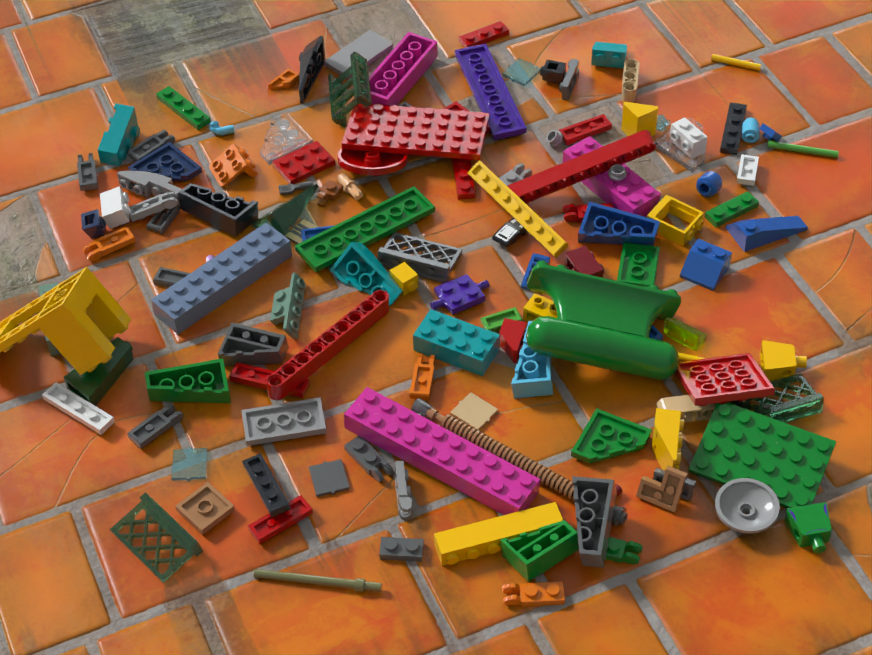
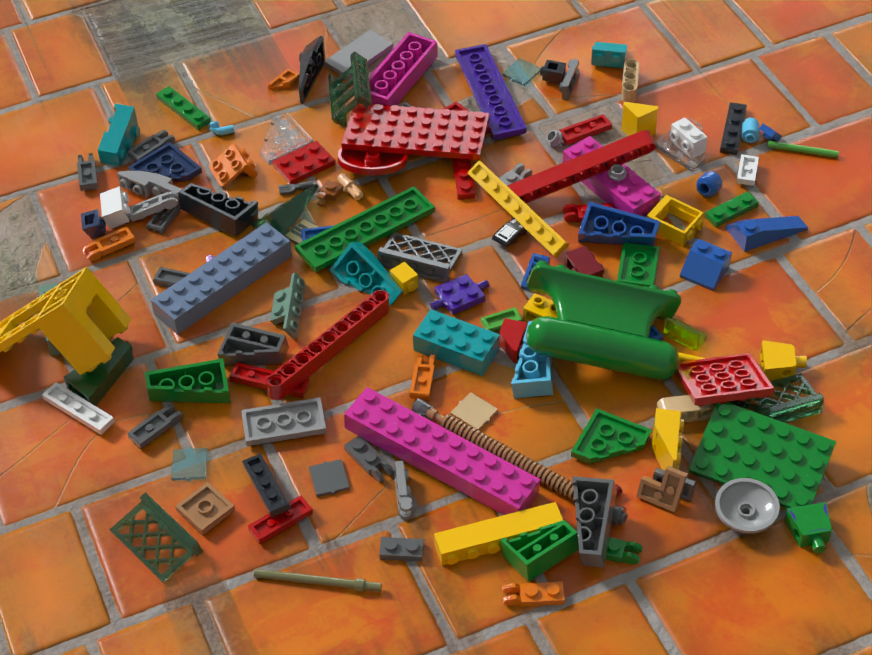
(484, 35): red plate -> none
(662, 123): clear light blue plate -> none
(750, 65): yellow bar -> none

